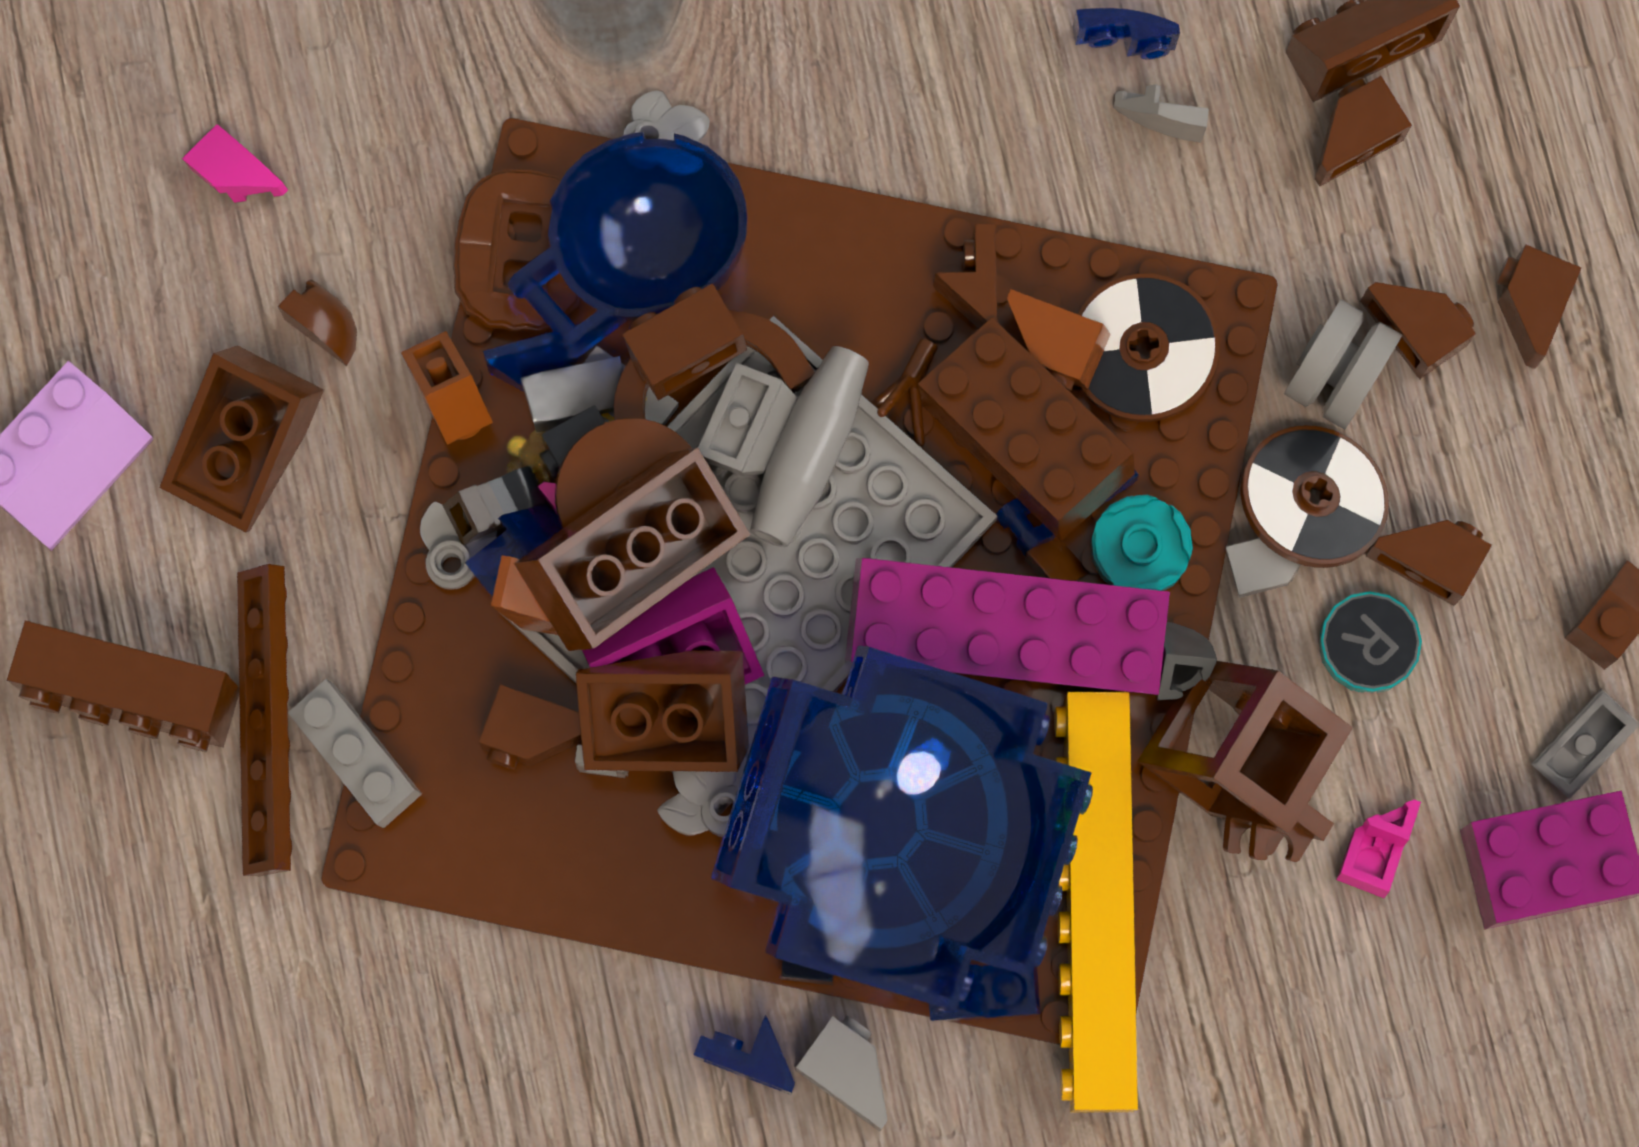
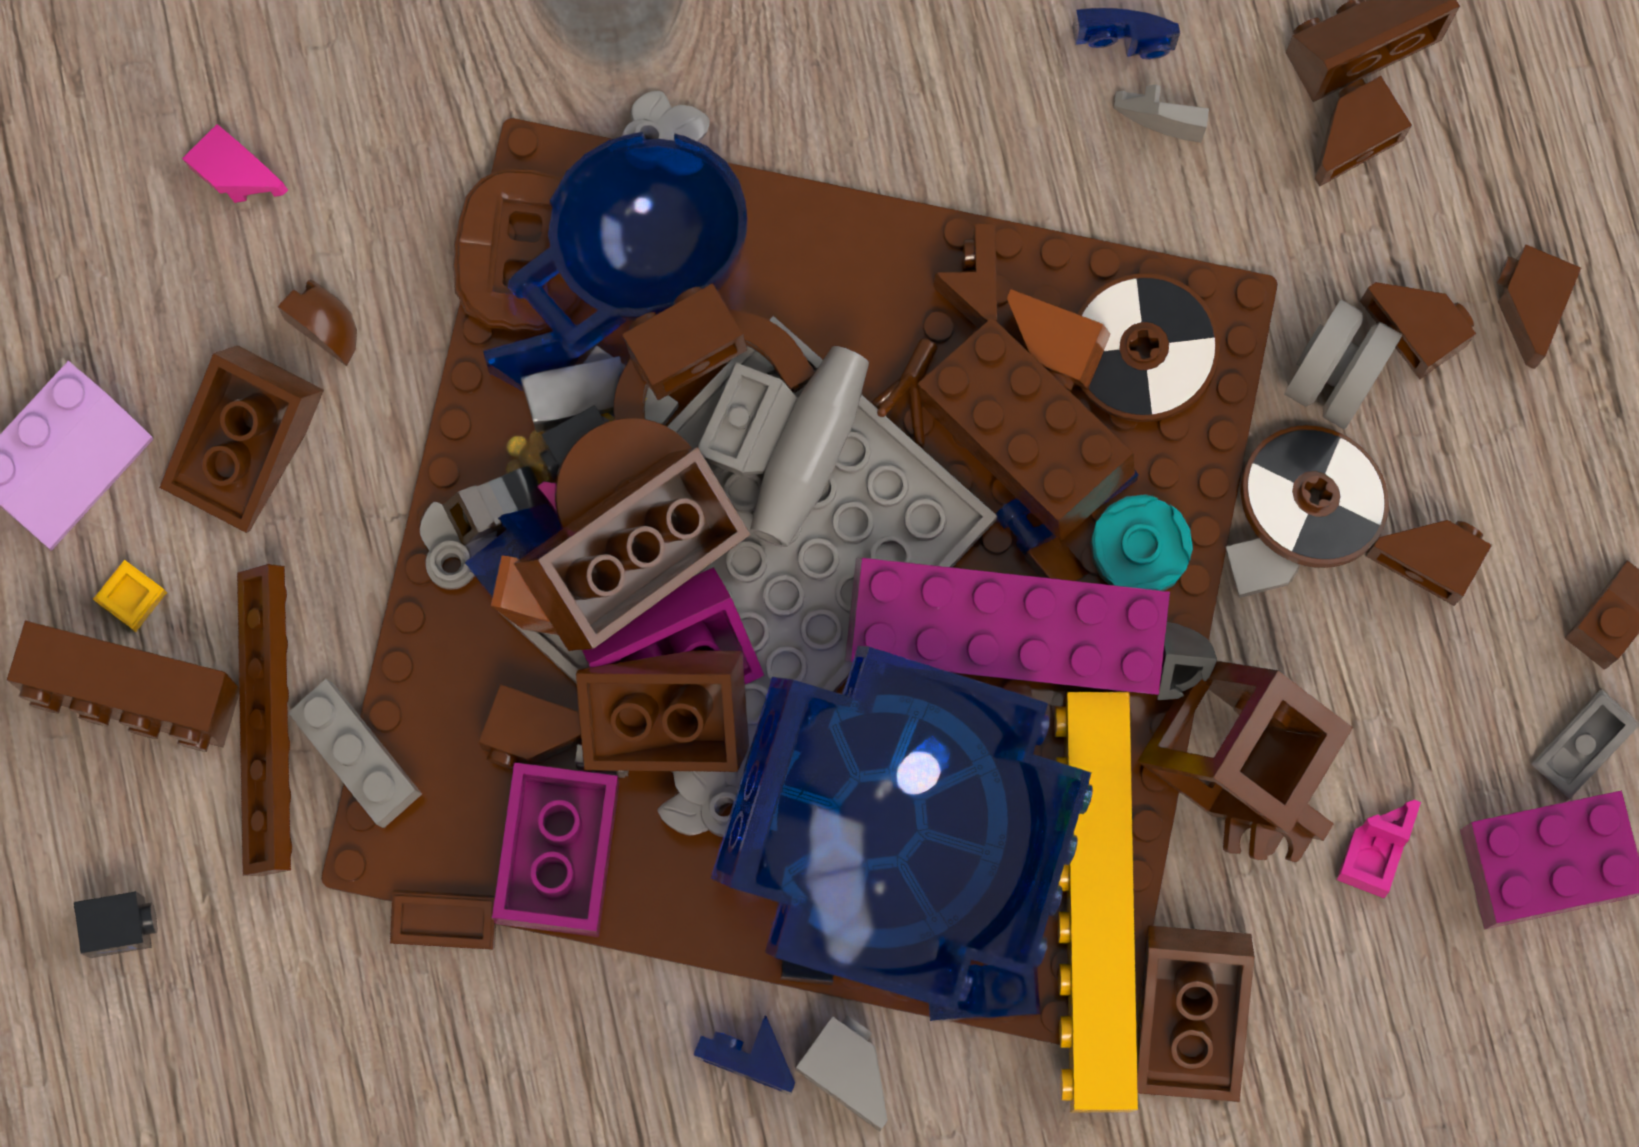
(114, 924): none -> black brick
(130, 596): none -> yellow tile
(442, 919): none -> reddish brown tile
(447, 388): dark orange slope -> none
(556, 849): none -> magenta brick
(1194, 1013): none -> reddish brown slope
(1370, 642): black tile -> none

